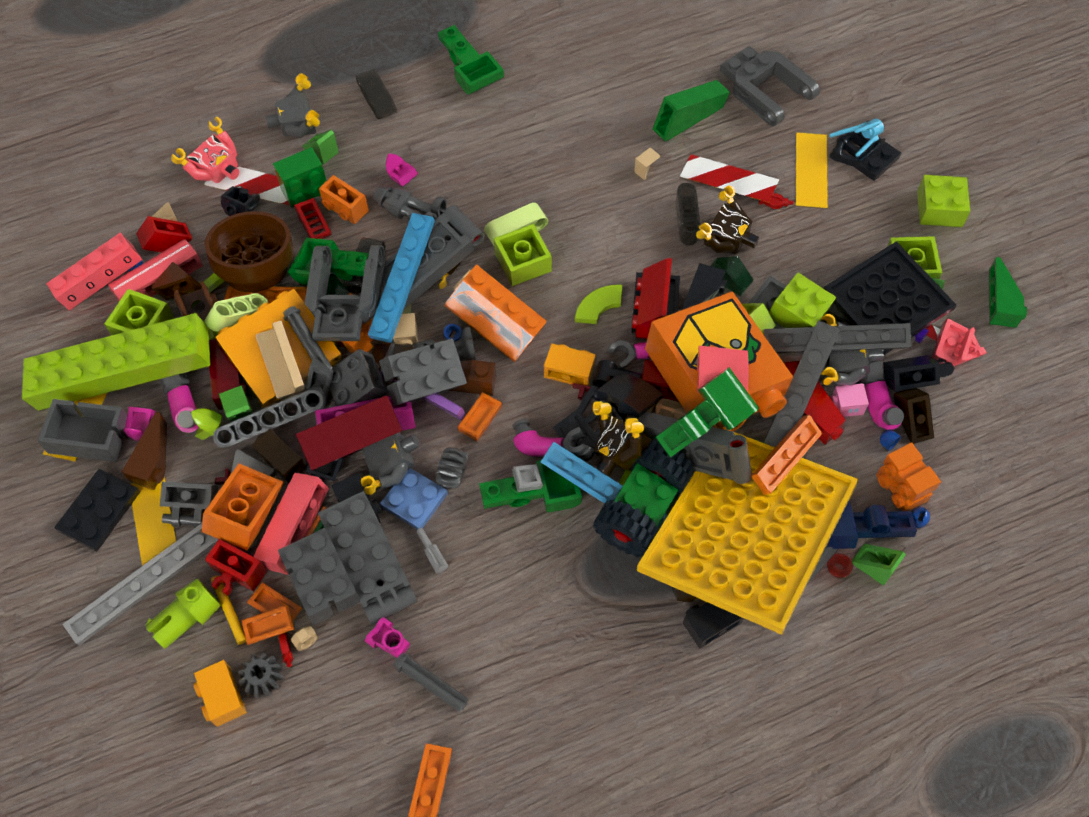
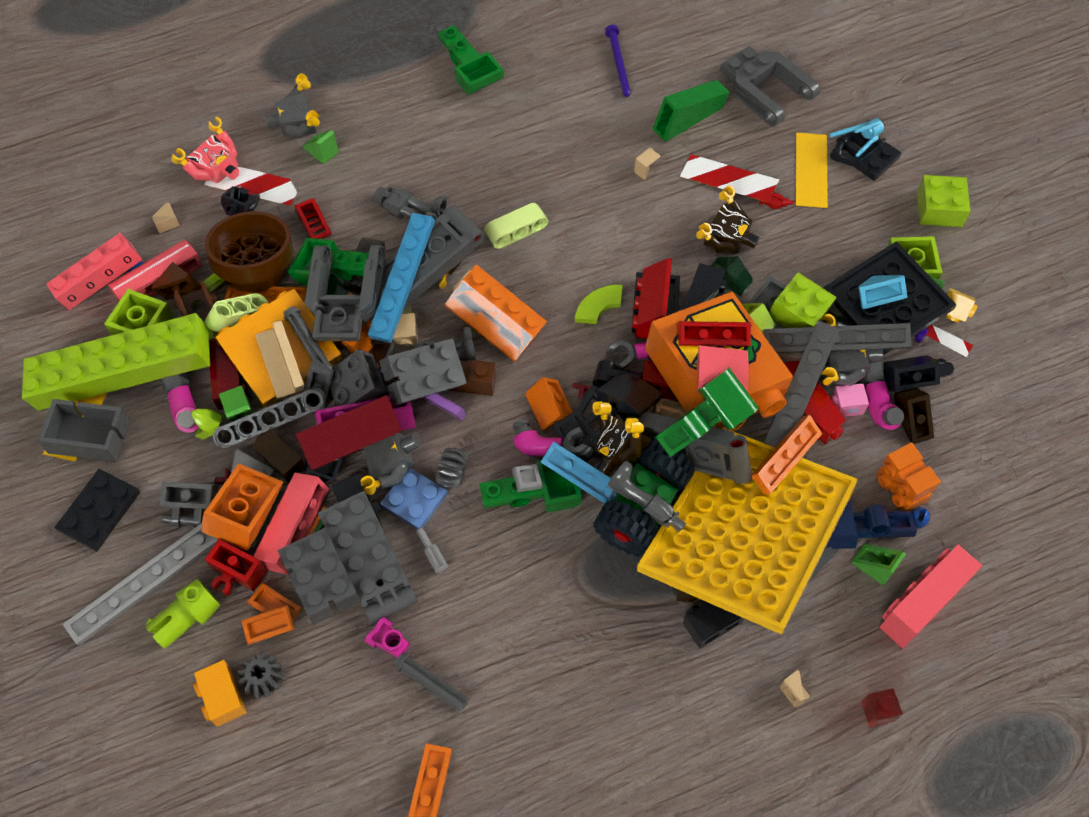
(137, 422): dark pink plate -> none
(148, 460): reddish brown slope -> none
(151, 532): yellow sticker -> none
(161, 234): red slope -> none
(230, 614): yellow bar -> none
(286, 649): red piece -> none
(300, 176): green brick -> none
(304, 638): tan tile -> none
(343, 199): orange brick -> none
(376, 94): clear smoke beam -> none
(399, 170): dark pink plate -> none
(448, 330): blue hinge -> none
(479, 416): orange tile -> none
(523, 254): lime brick -> none
(548, 402): none -> orange panel
(569, 365): light orange brick -> none
(611, 32): none -> dark purple bar
(653, 506): none -> dark grey piece
(687, 213): clear smoke beam -> none
(714, 333): none -> red slope
(794, 690): none -> tan slope
(841, 559): clear red plate -> none
(881, 707): none -> clear red brick
(882, 290): none -> medium azure slope
(889, 439): blue hinge -> none
(928, 595): none -> coral brick
(957, 344): coral slope -> none
(964, 306): none -> yellow brick
(1005, 298): green slope -> none

